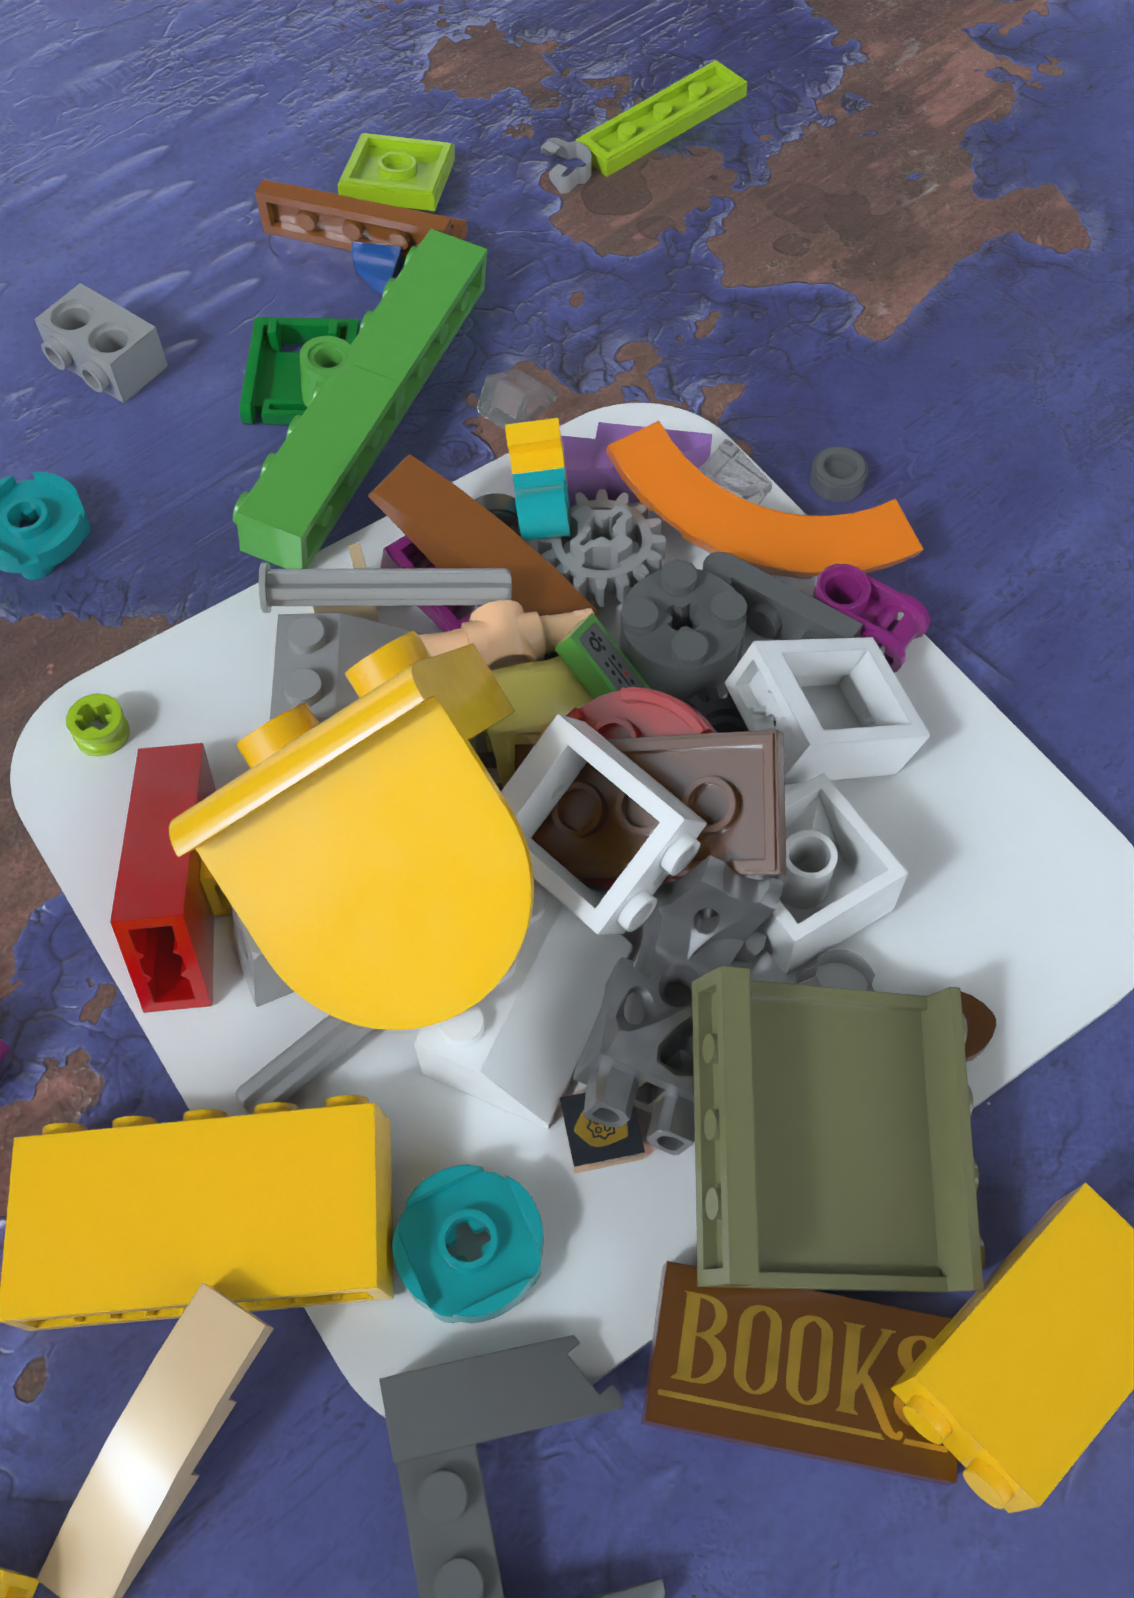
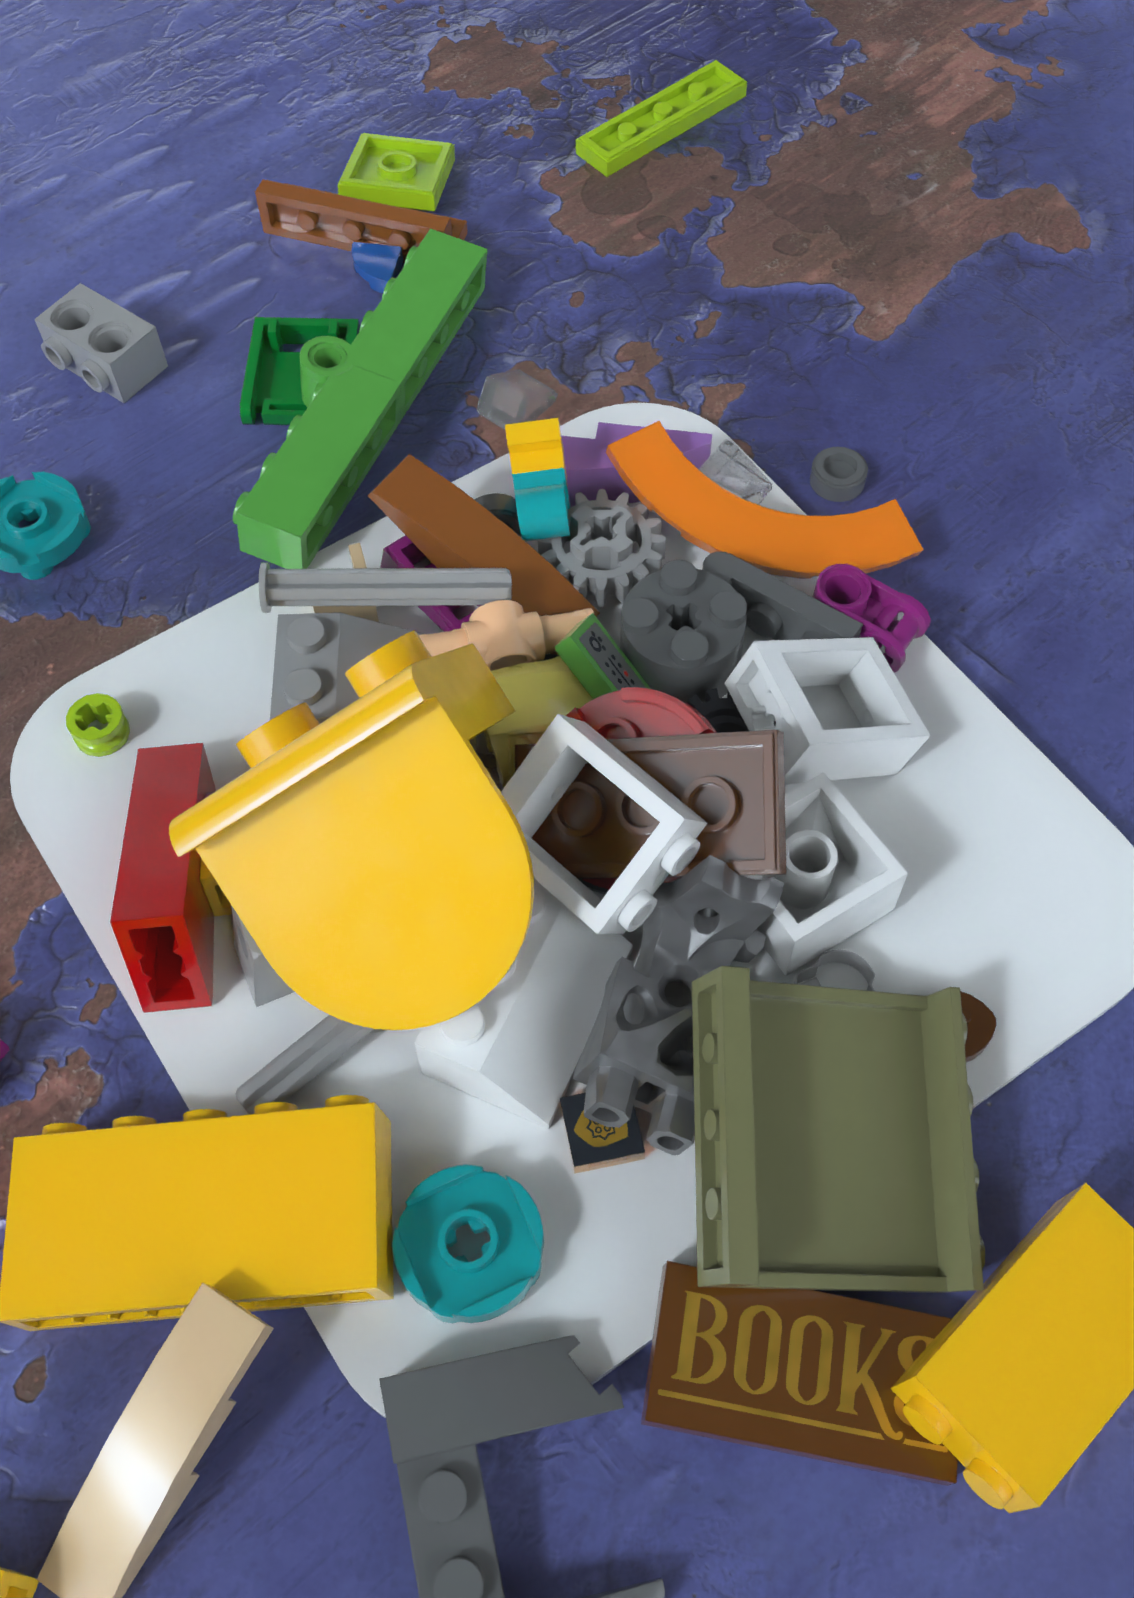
(570, 151): light grey piece -> none

